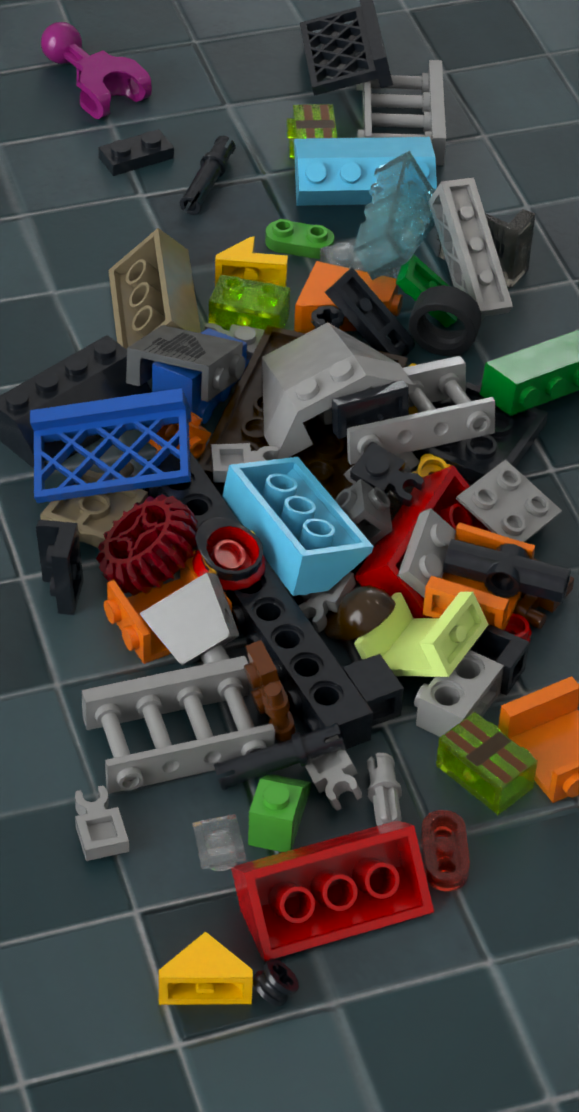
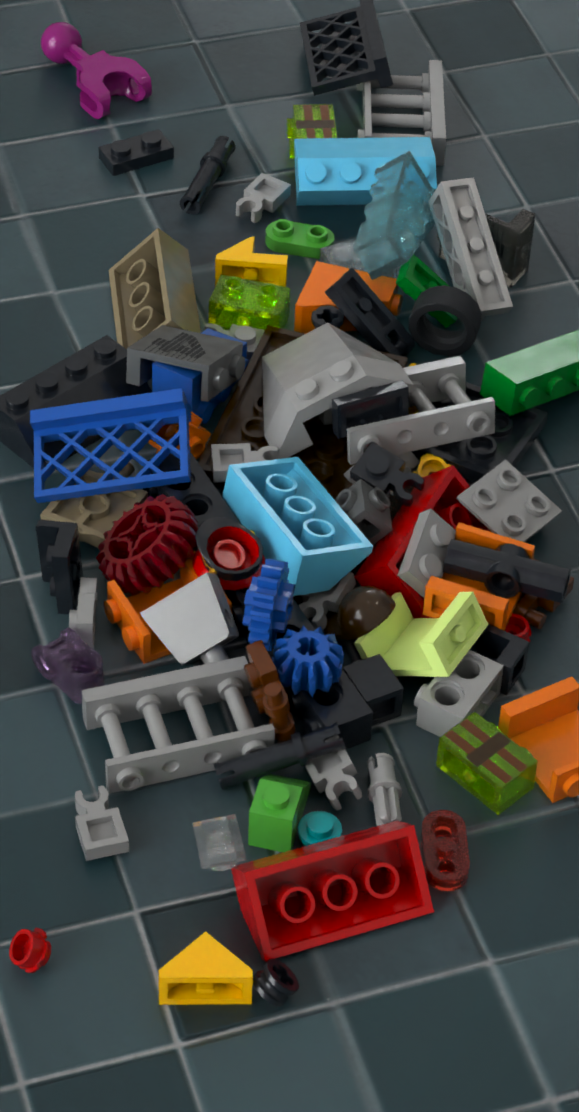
(30, 949): none -> red plate
(69, 664): none -> clear purple piece
(84, 618): none -> light grey plate
(263, 194): none -> light grey plate
(269, 603): none -> blue gear
(308, 660): none -> blue gear
(318, 827): none -> teal plate

